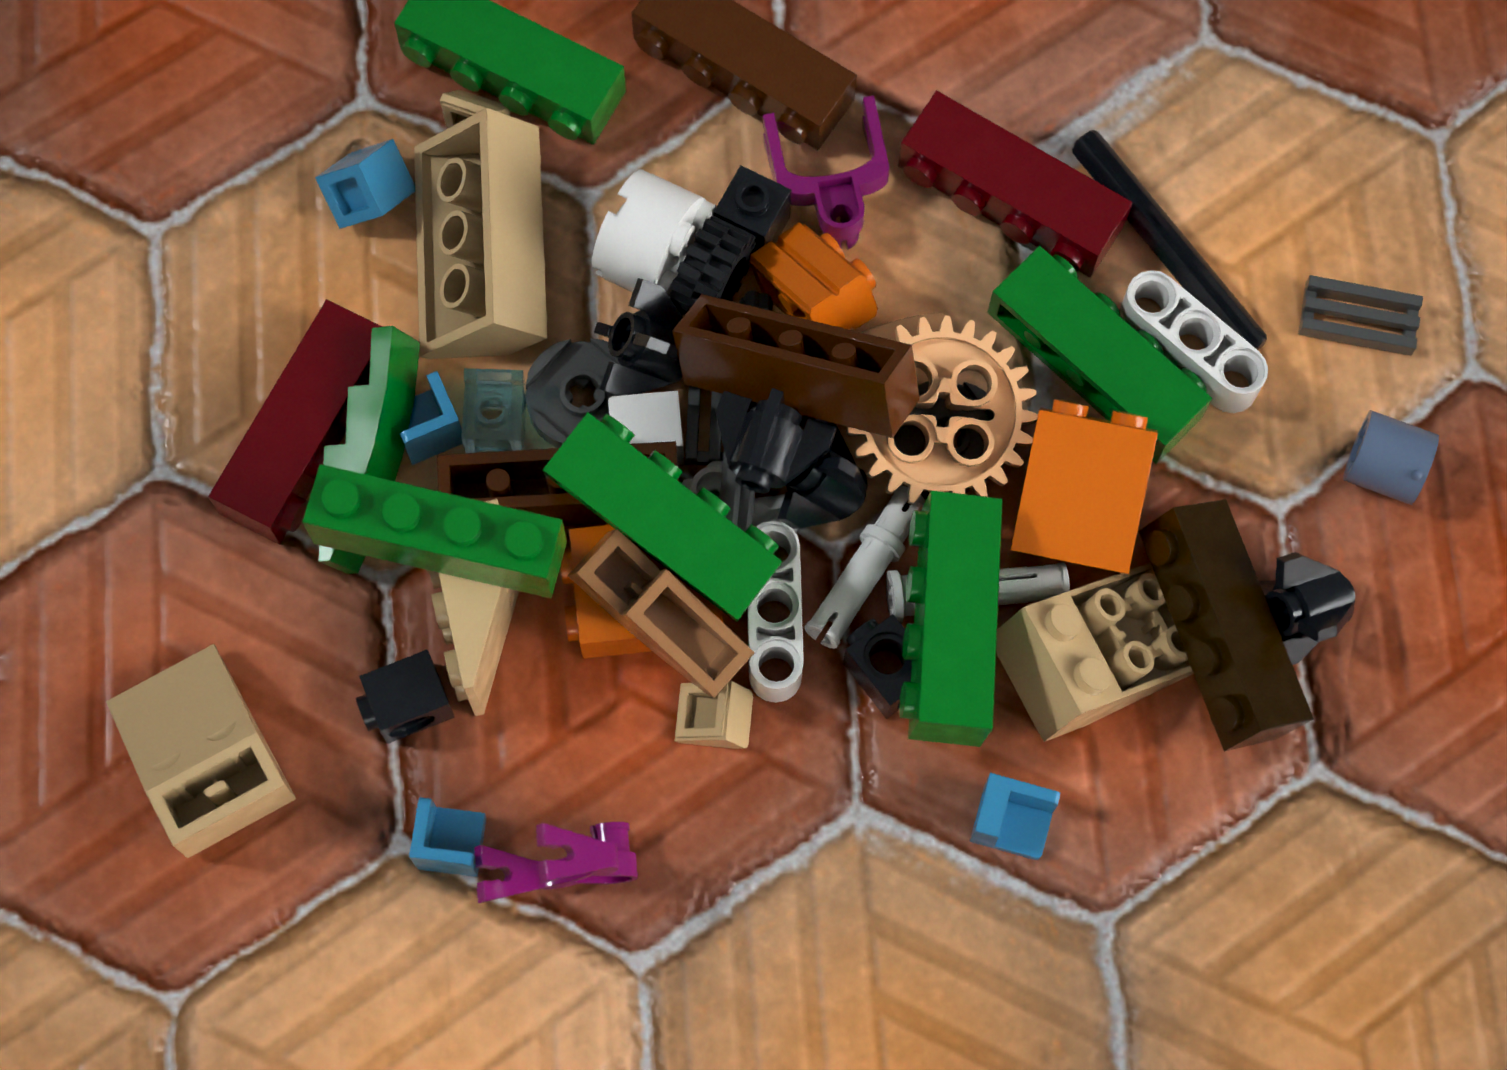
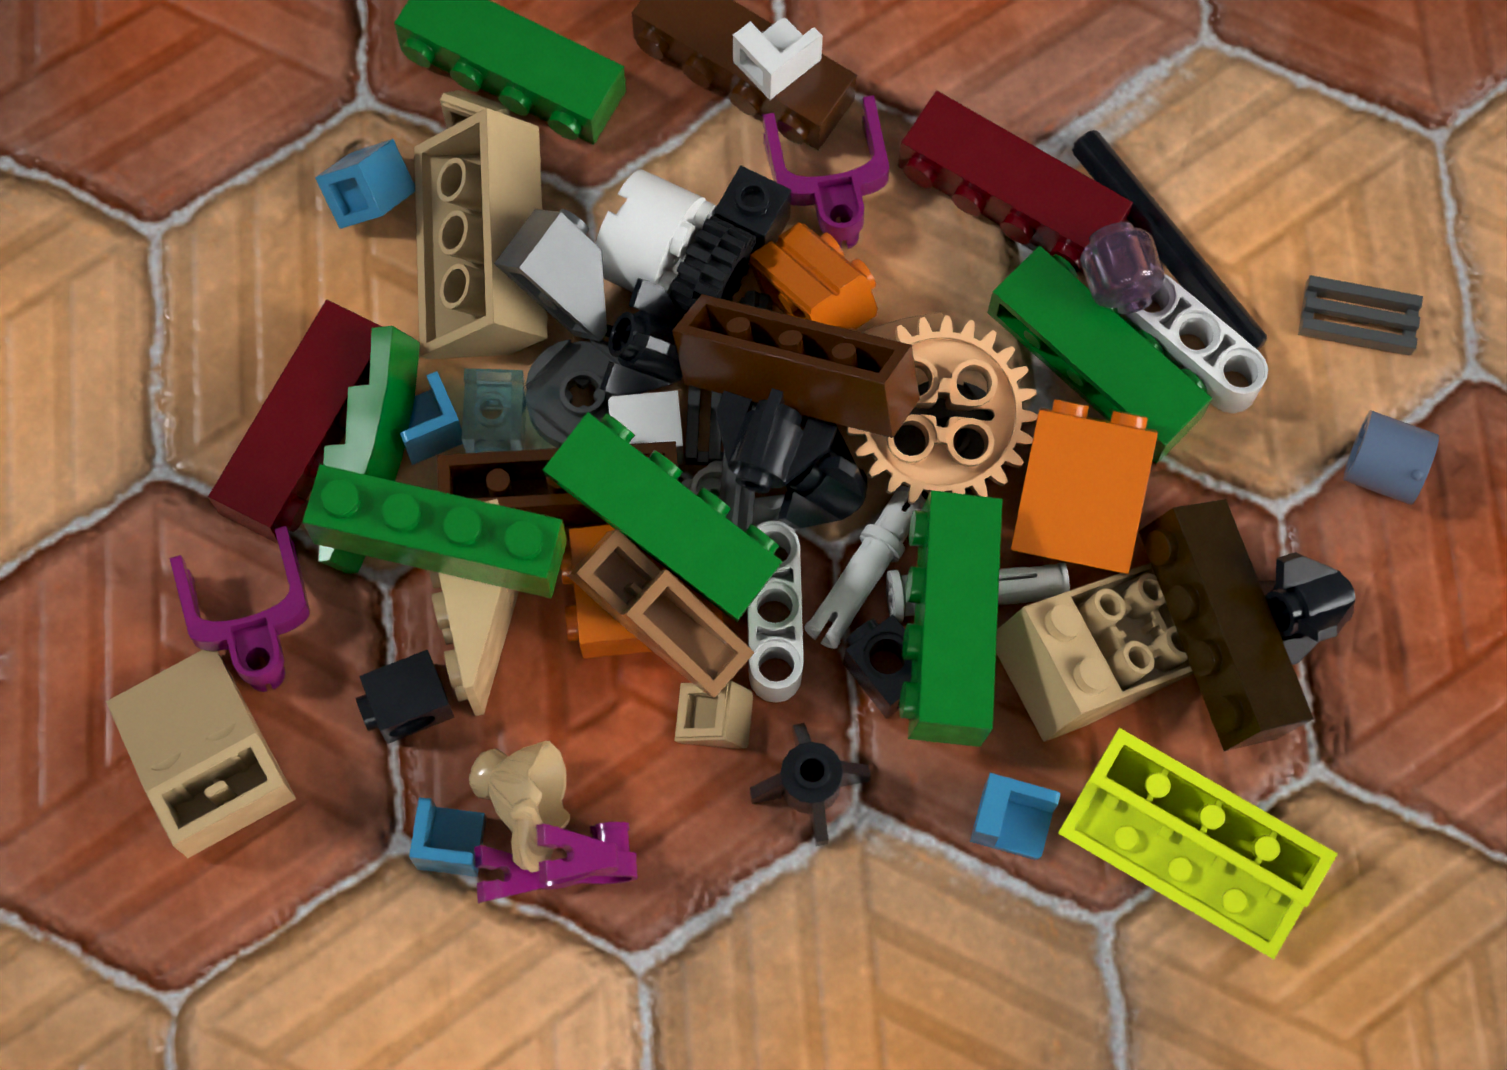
(252, 635): none -> magenta piece
(524, 793): none -> tan hair
(559, 270): none -> slope
(776, 55): none -> white panel
(807, 796): none -> black brick
(1122, 267): none -> clear purple head
(1197, 843): none -> neon yellow brick

